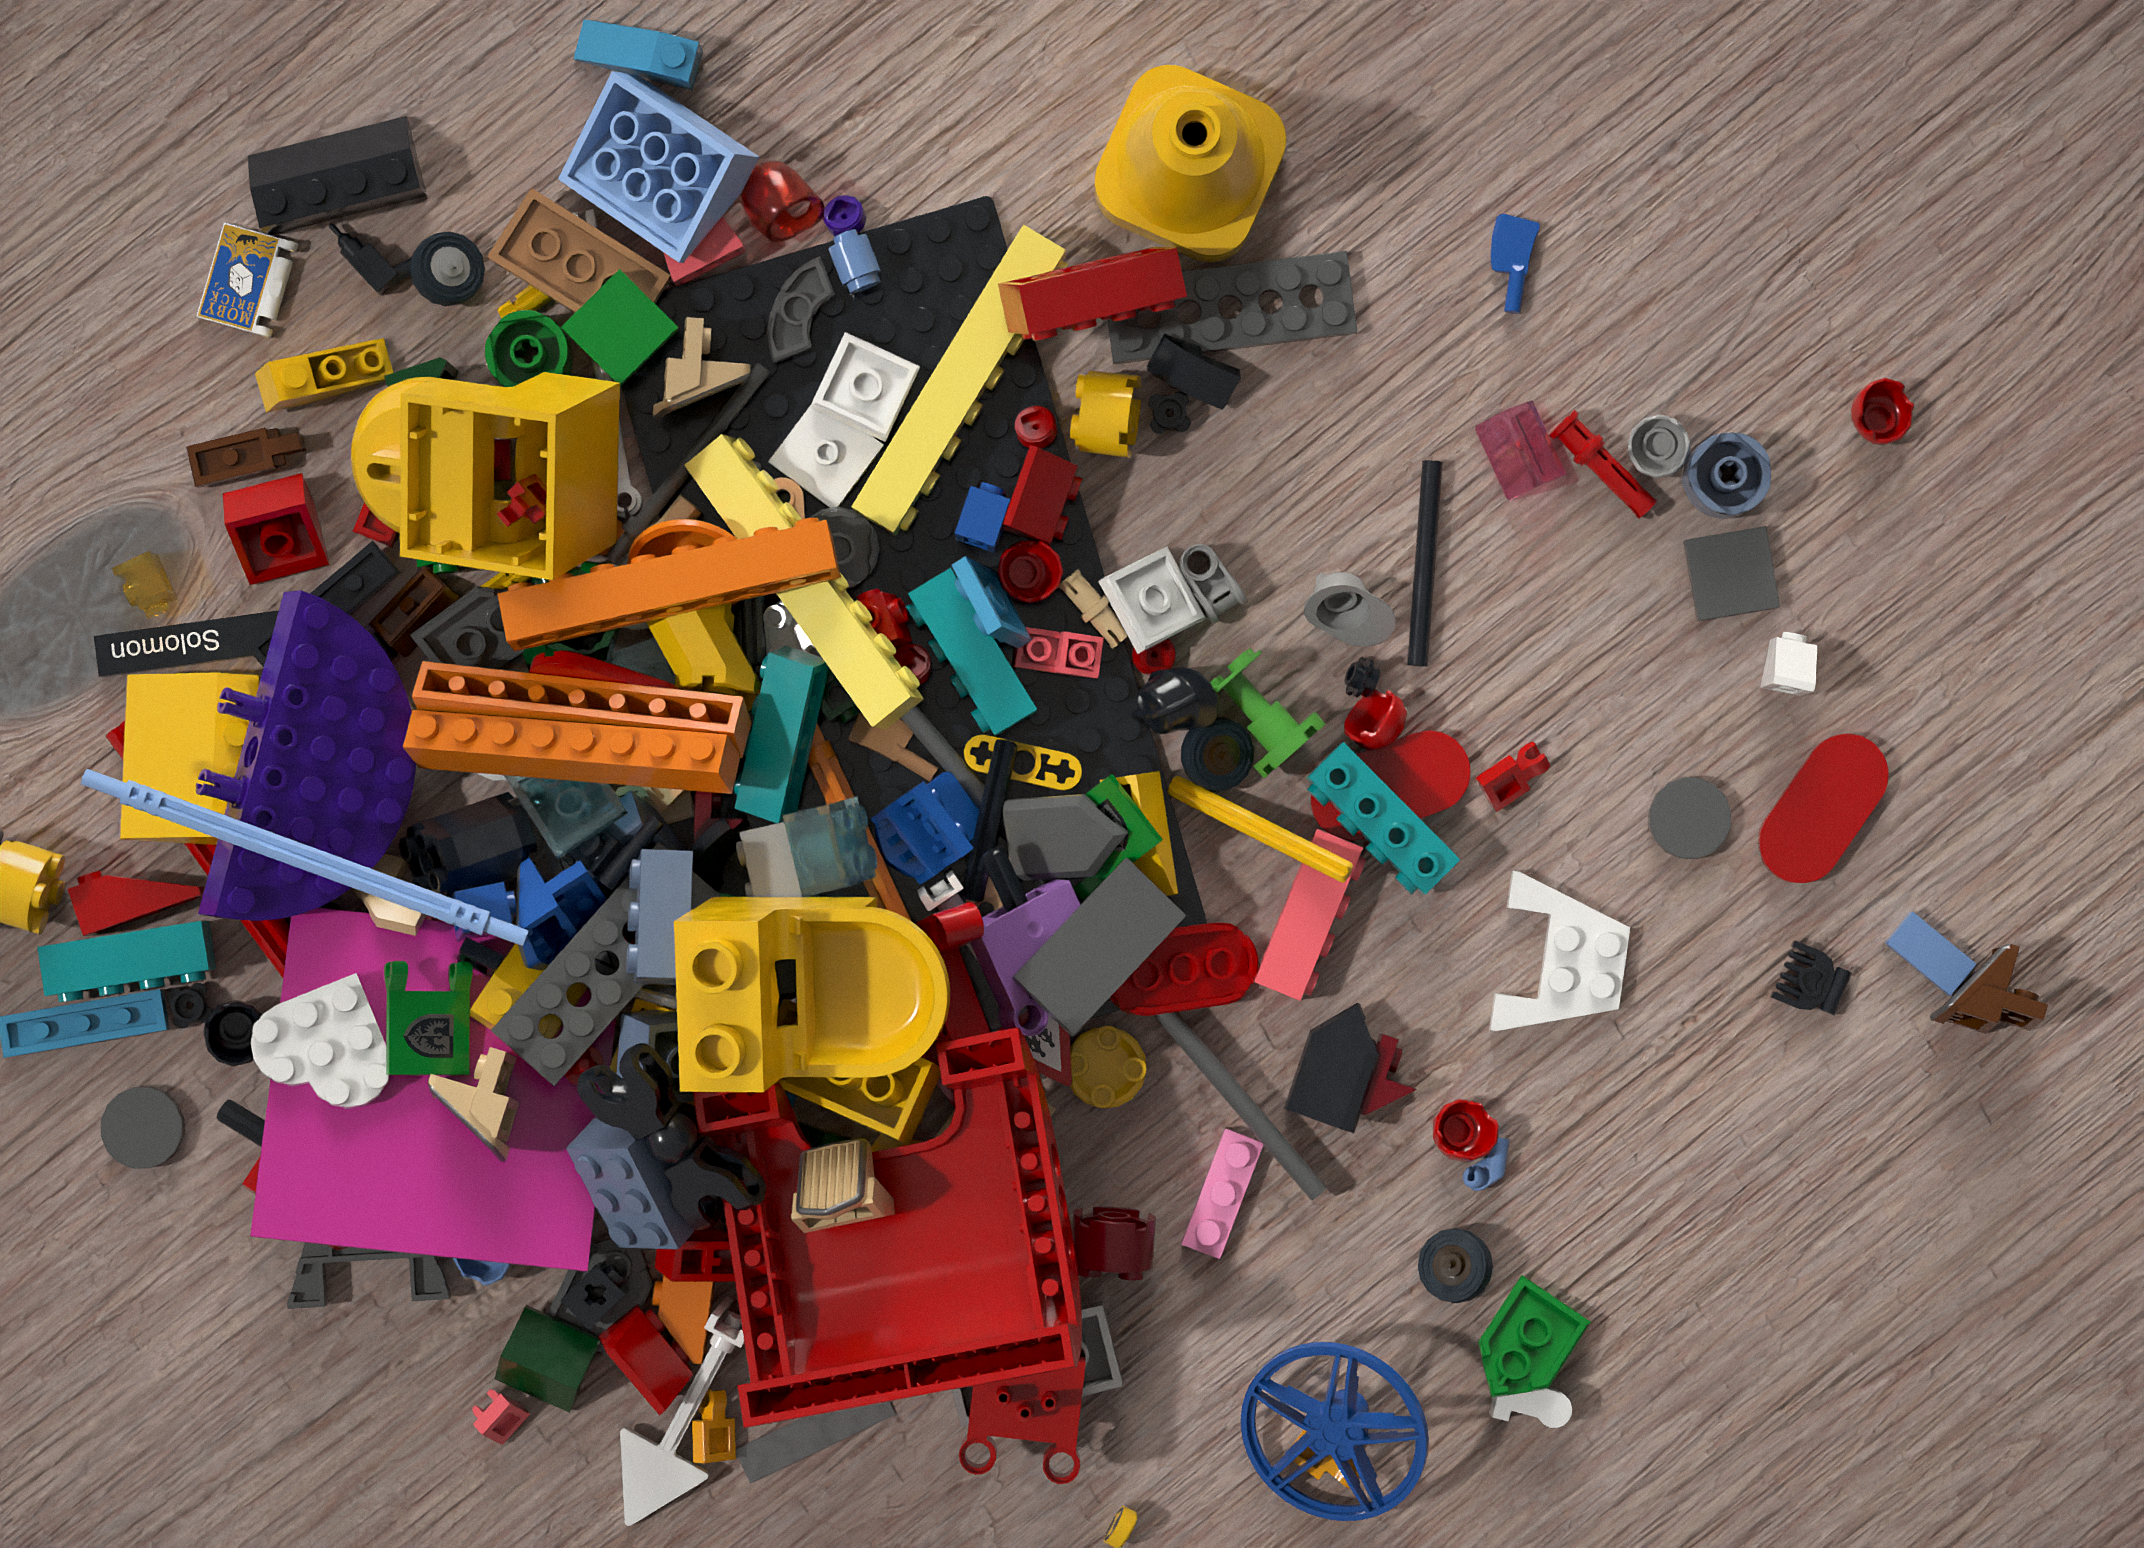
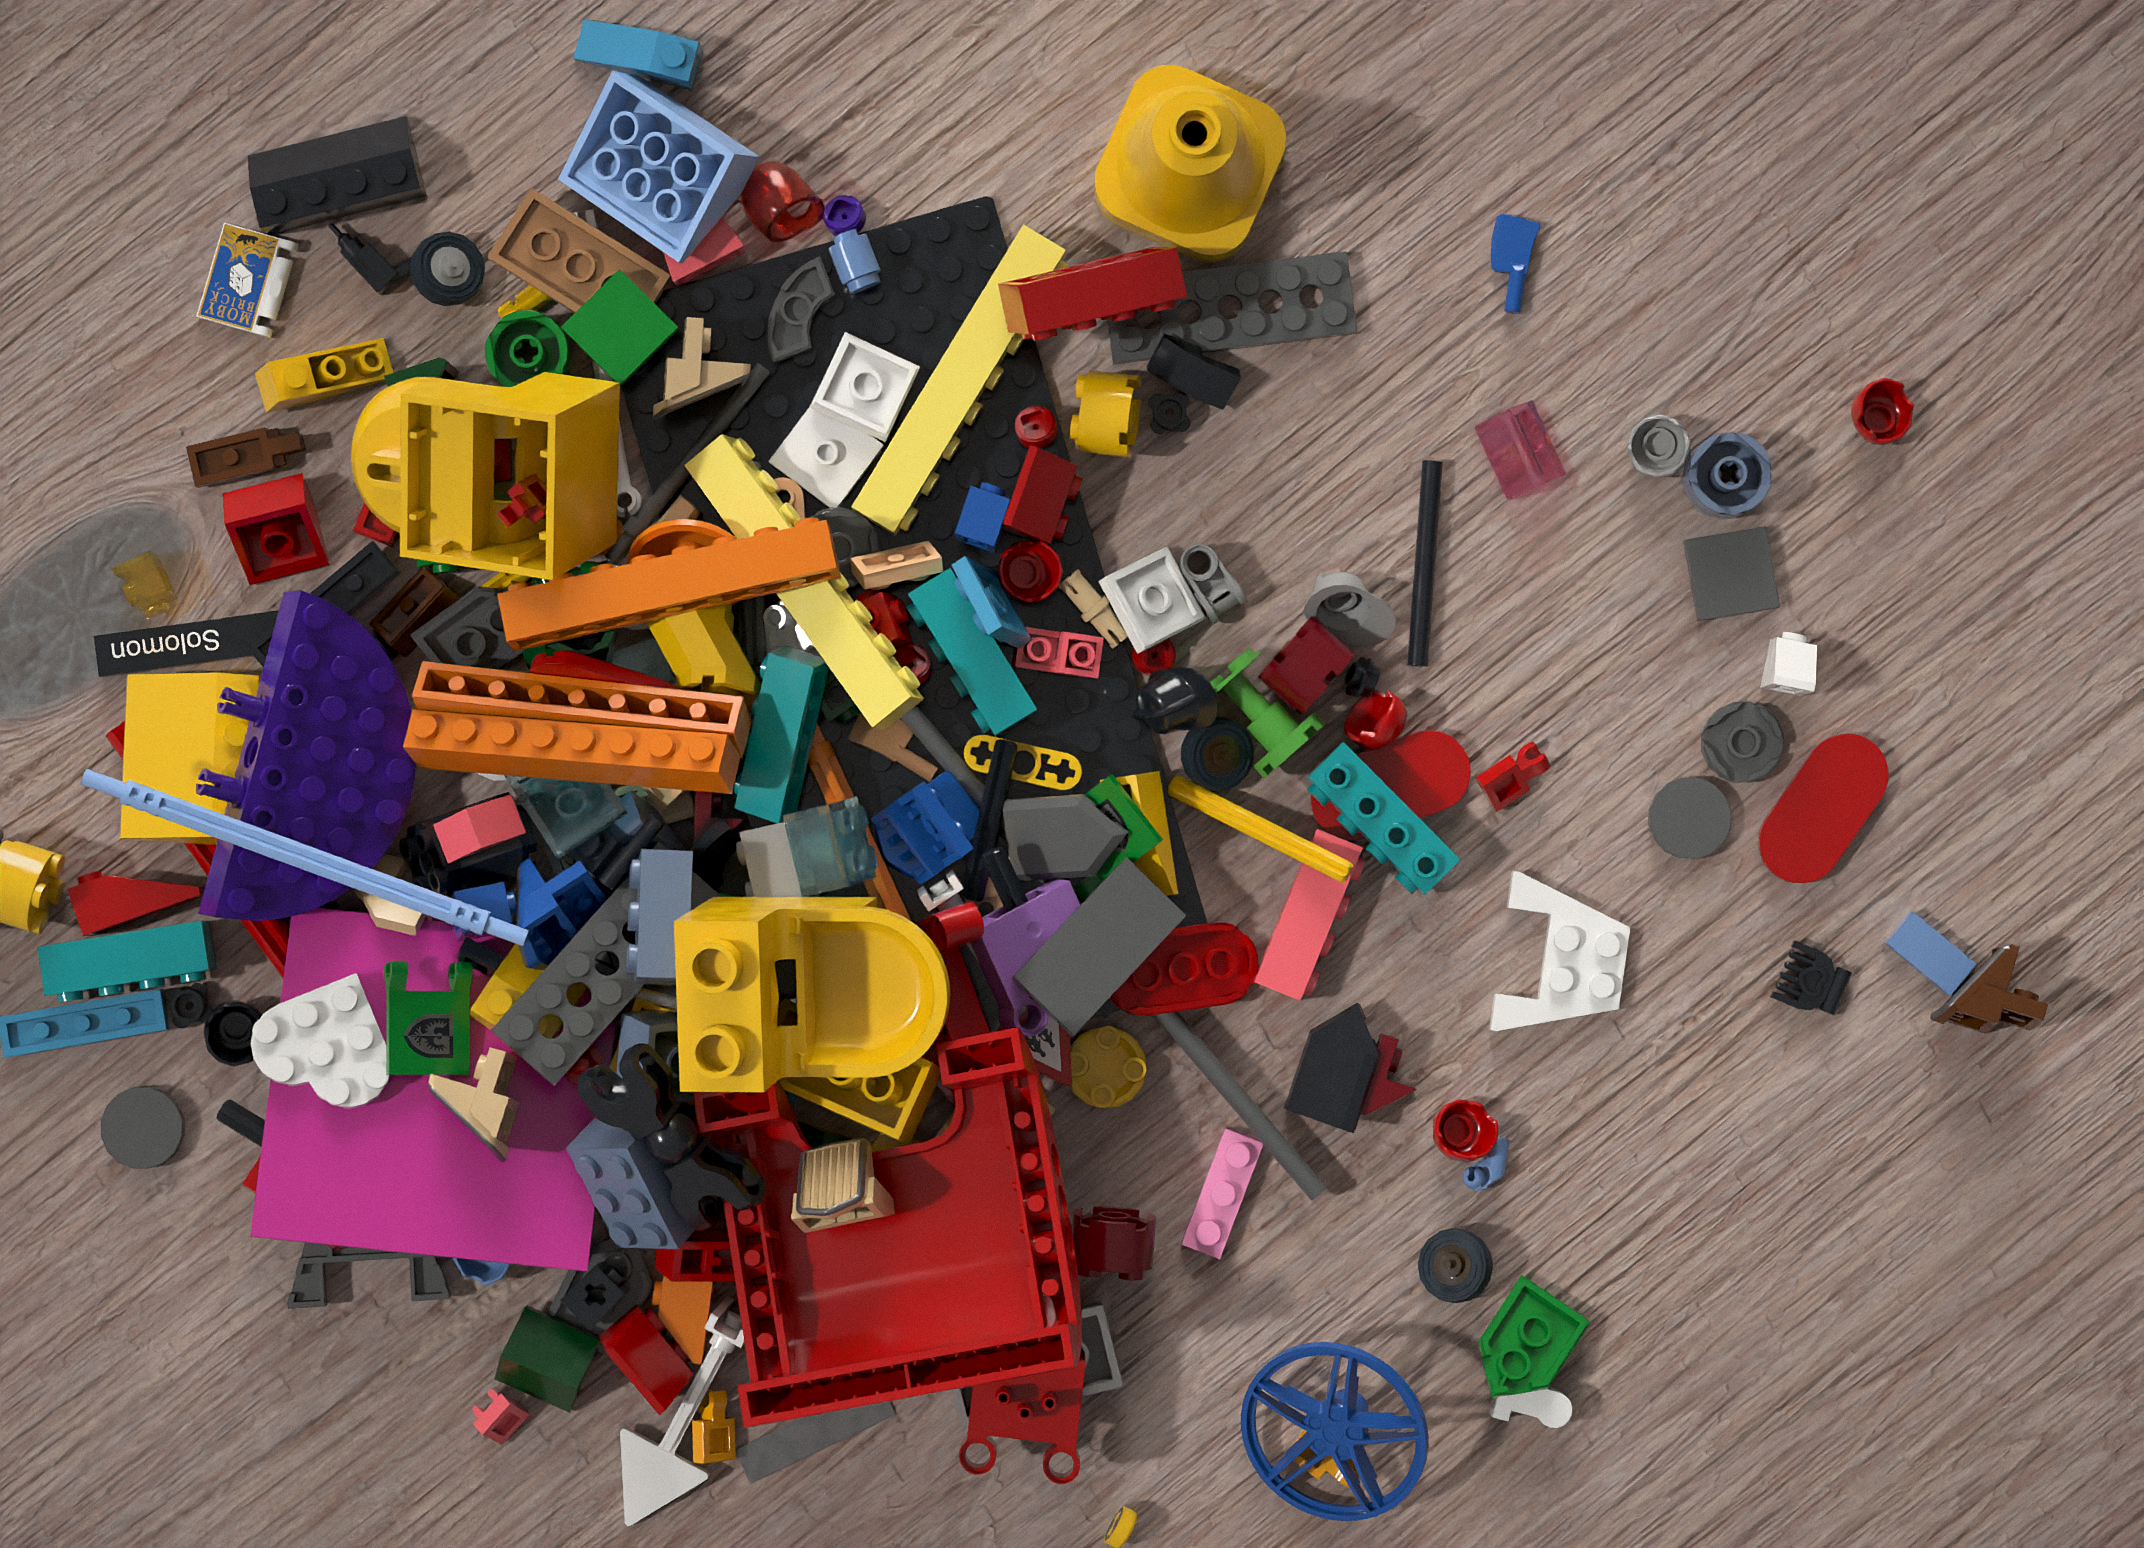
(479, 828): none -> coral slope
(895, 565): none -> light nougat plate
(1306, 665): none -> dark red brick
(1589, 450): red pin -> none
(1742, 742): none -> dark grey tile

